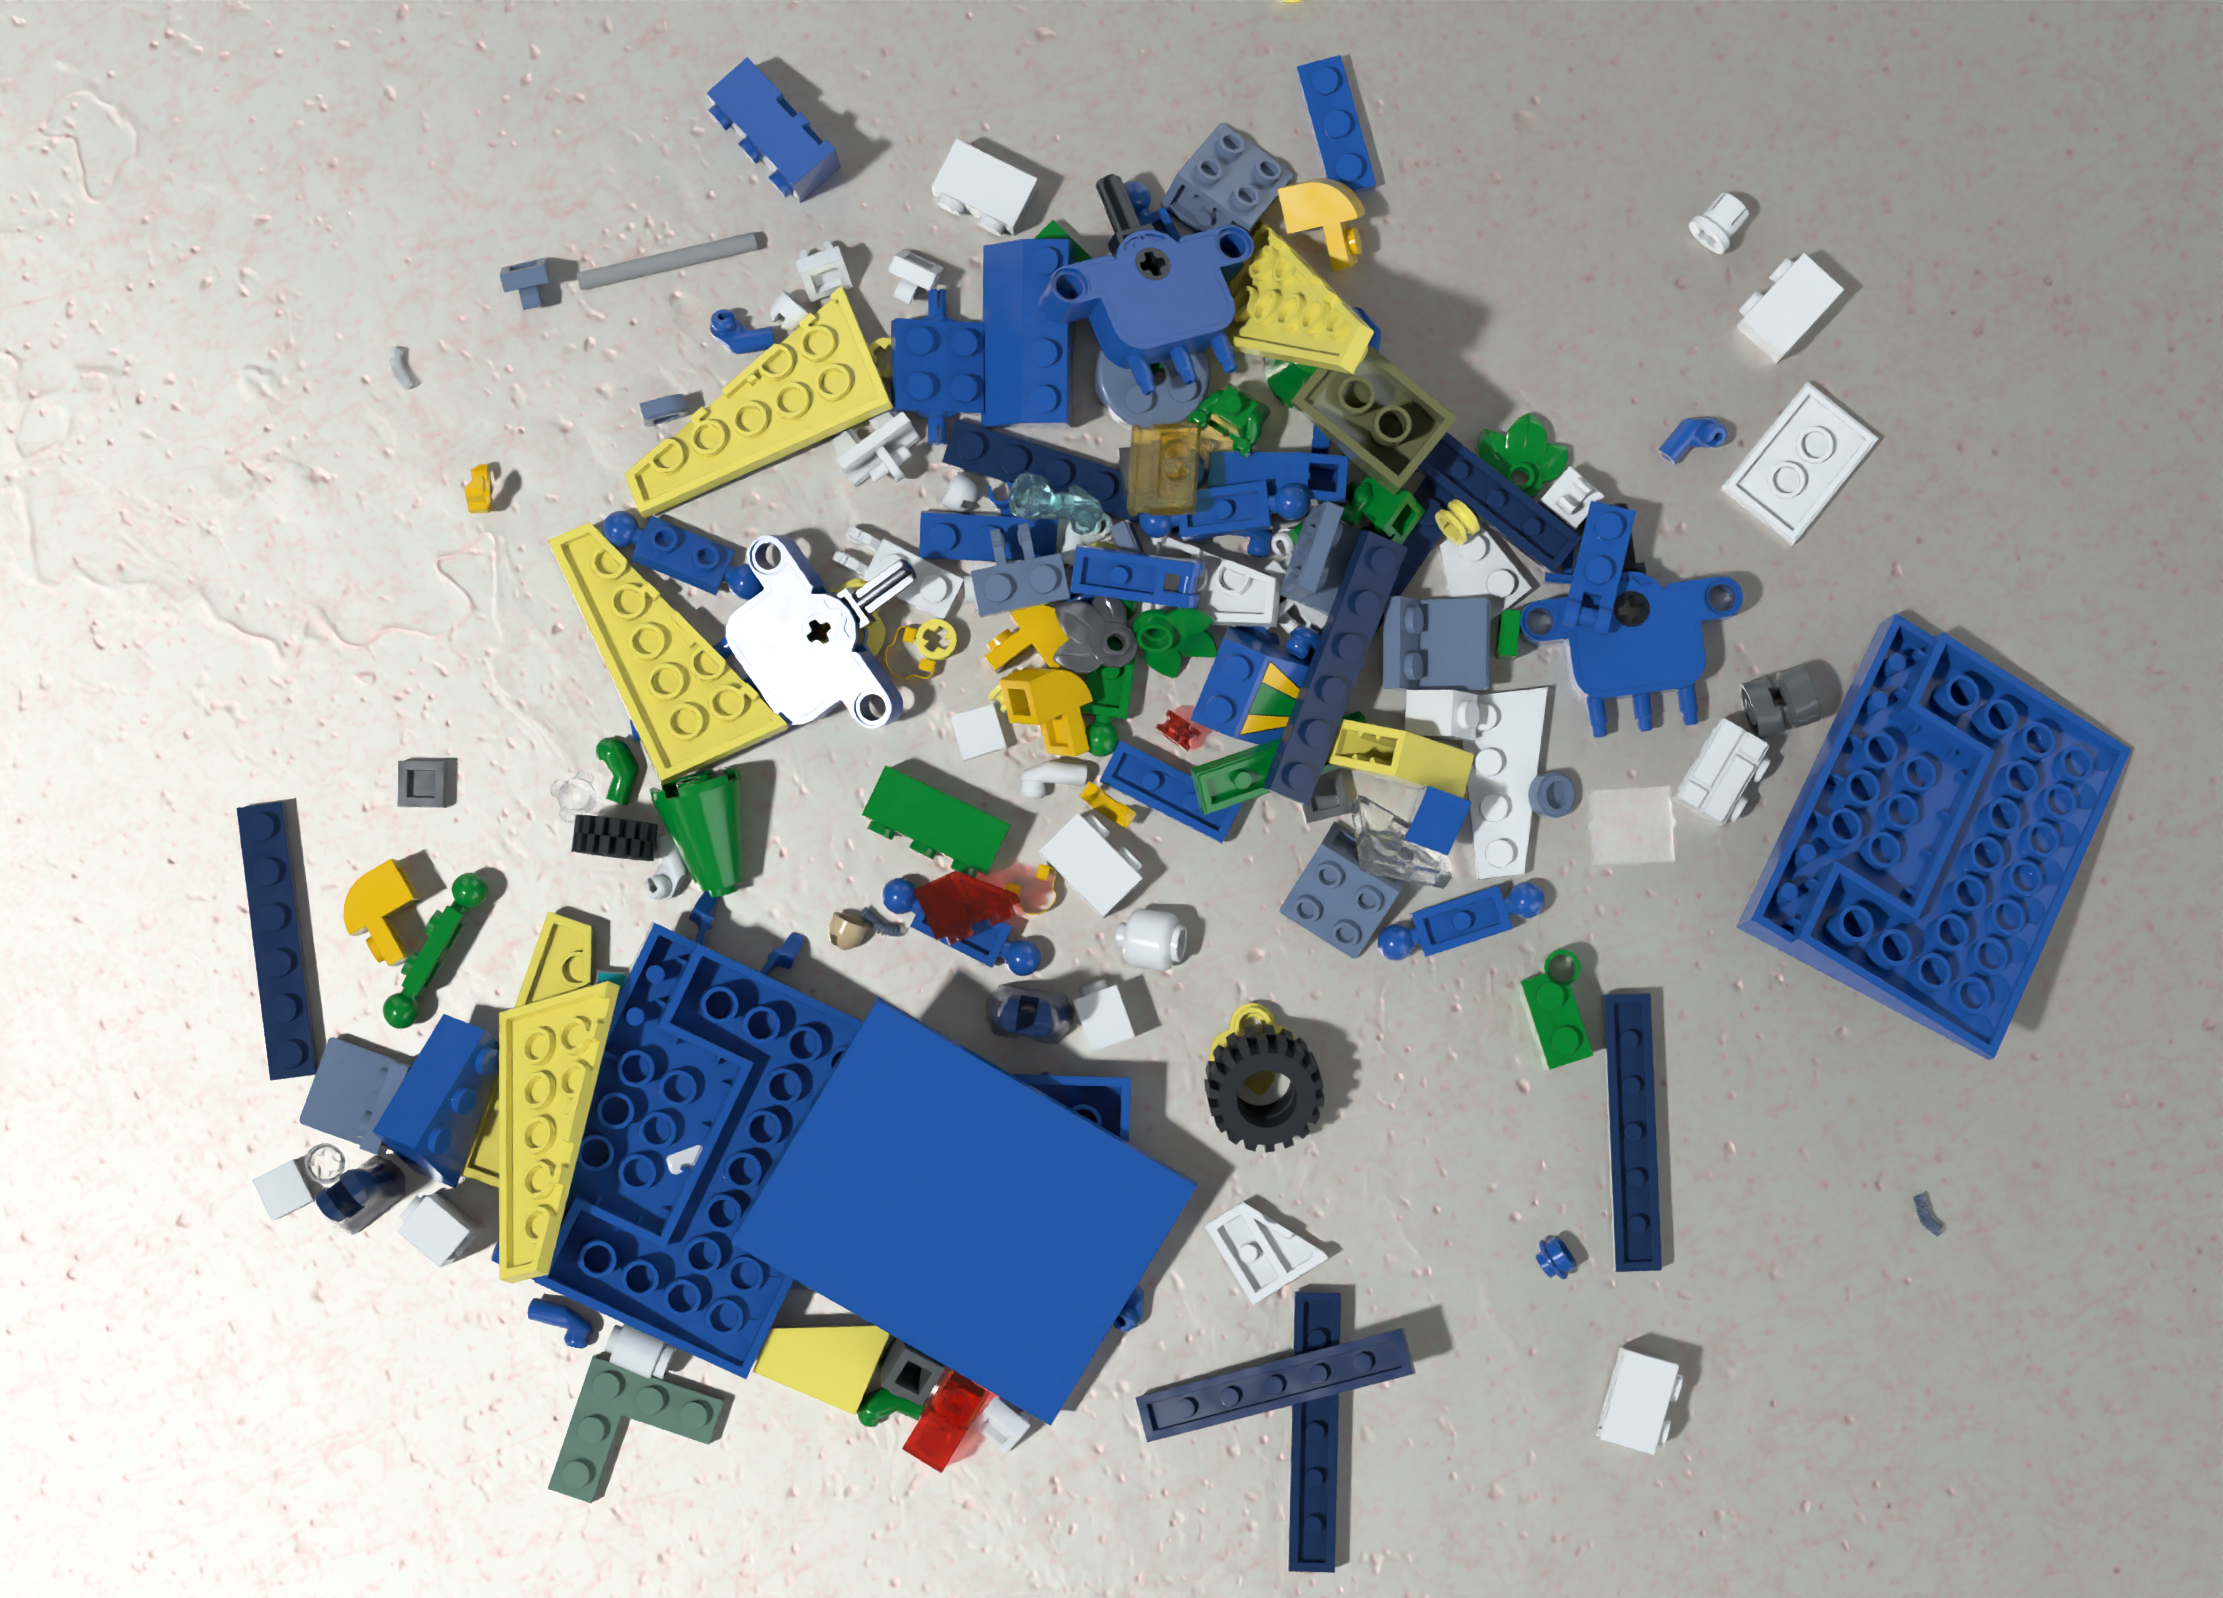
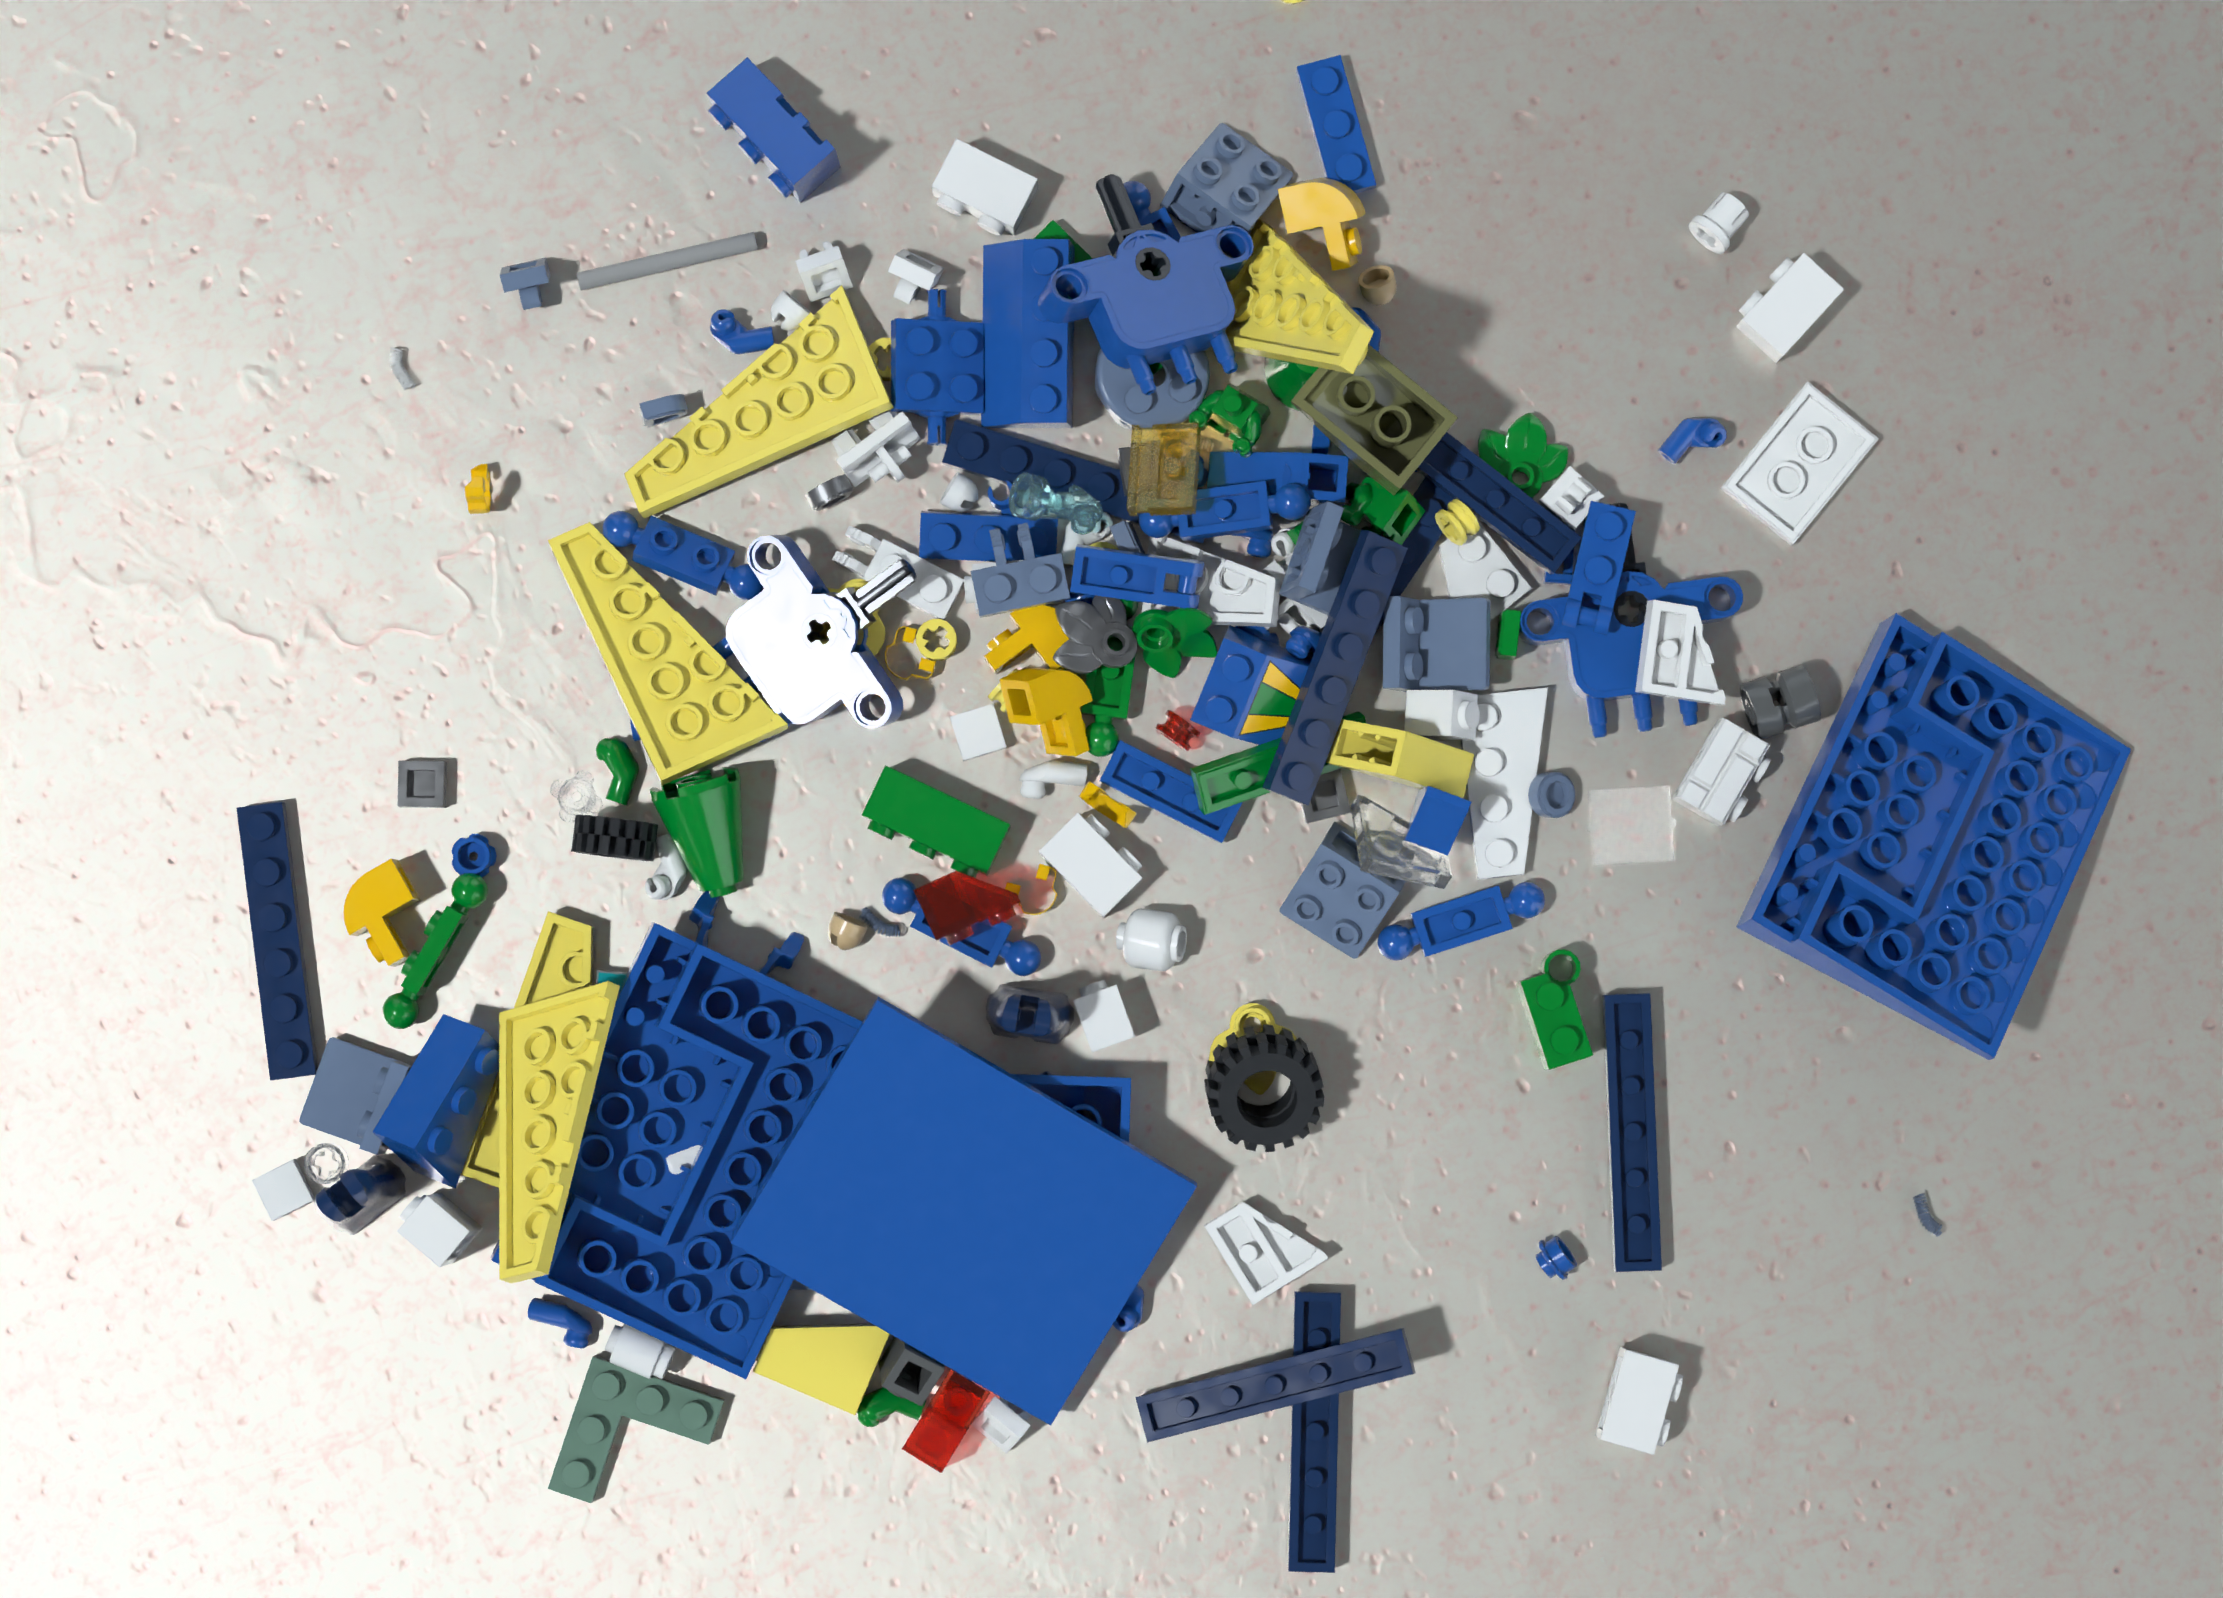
(461, 855): none -> blue plate
(829, 493): none -> flat silver tile
(1378, 284): none -> tan hinge
(1675, 655): none -> white wing

